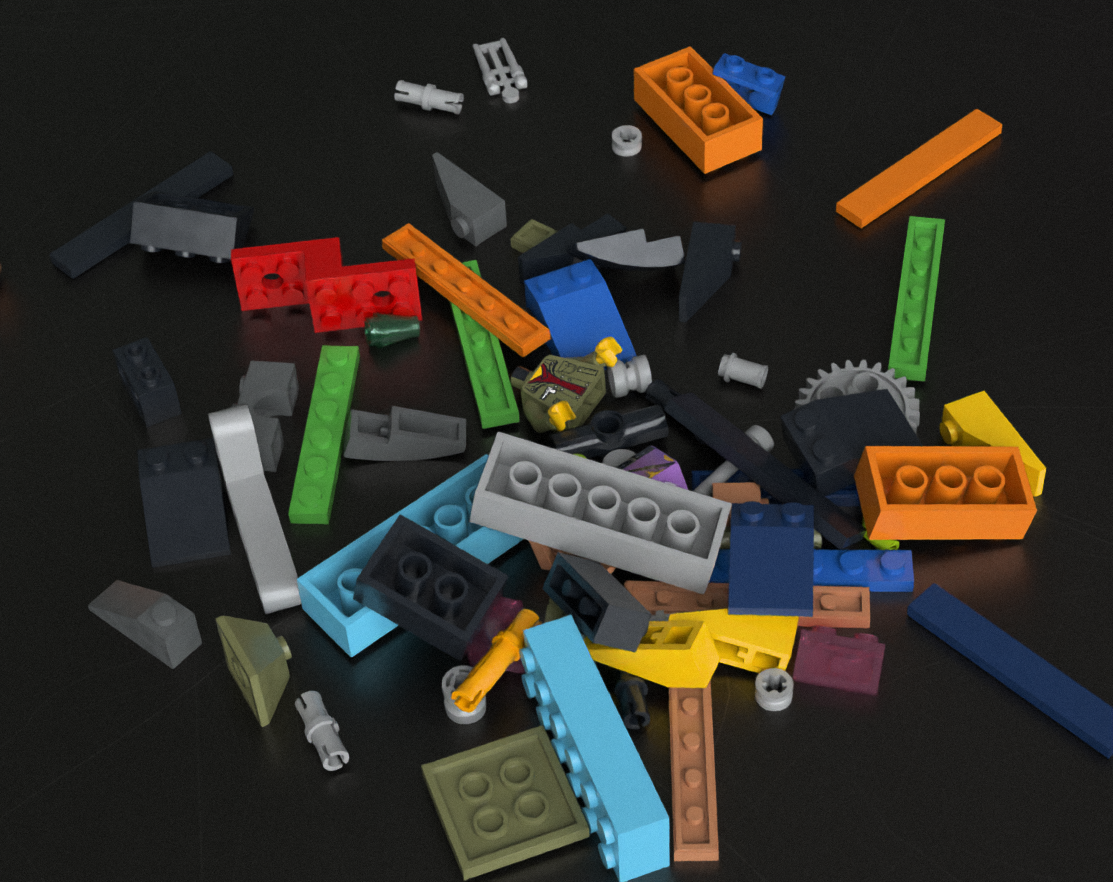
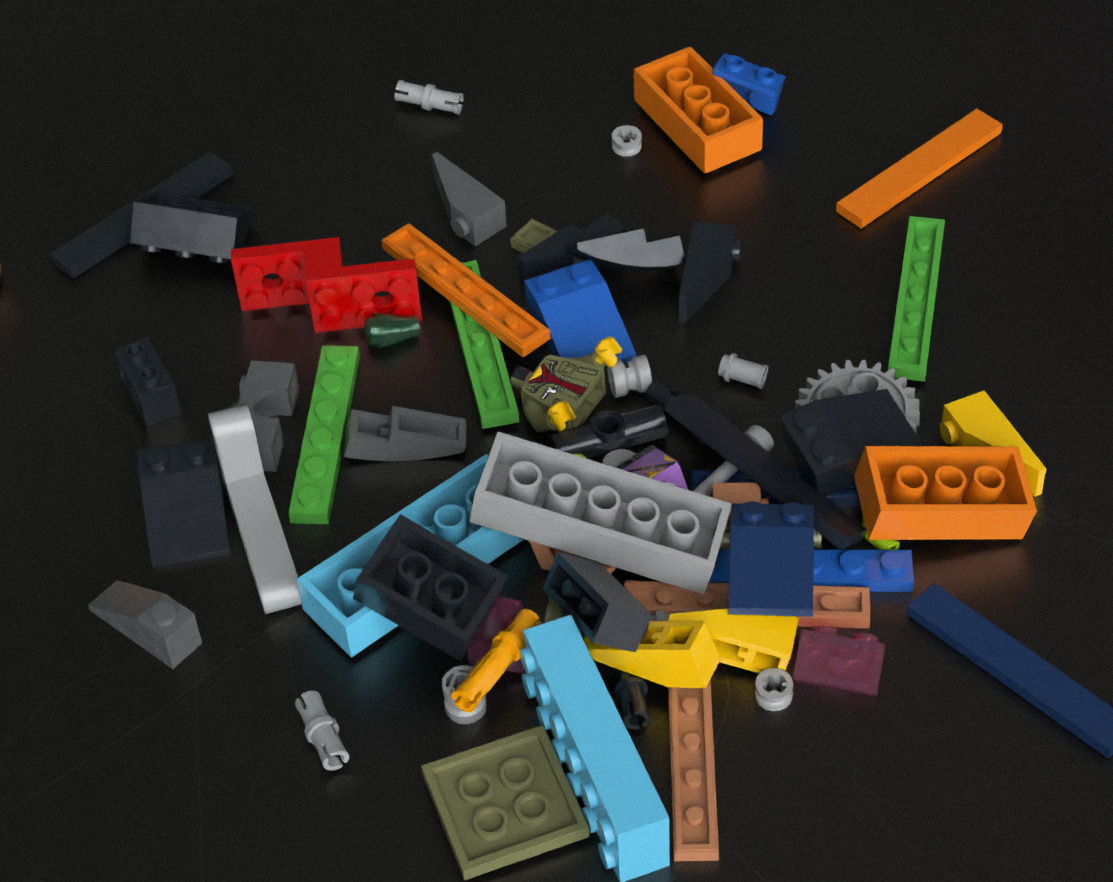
(255, 663): olive slope -> none
(509, 93): light grey piece -> none

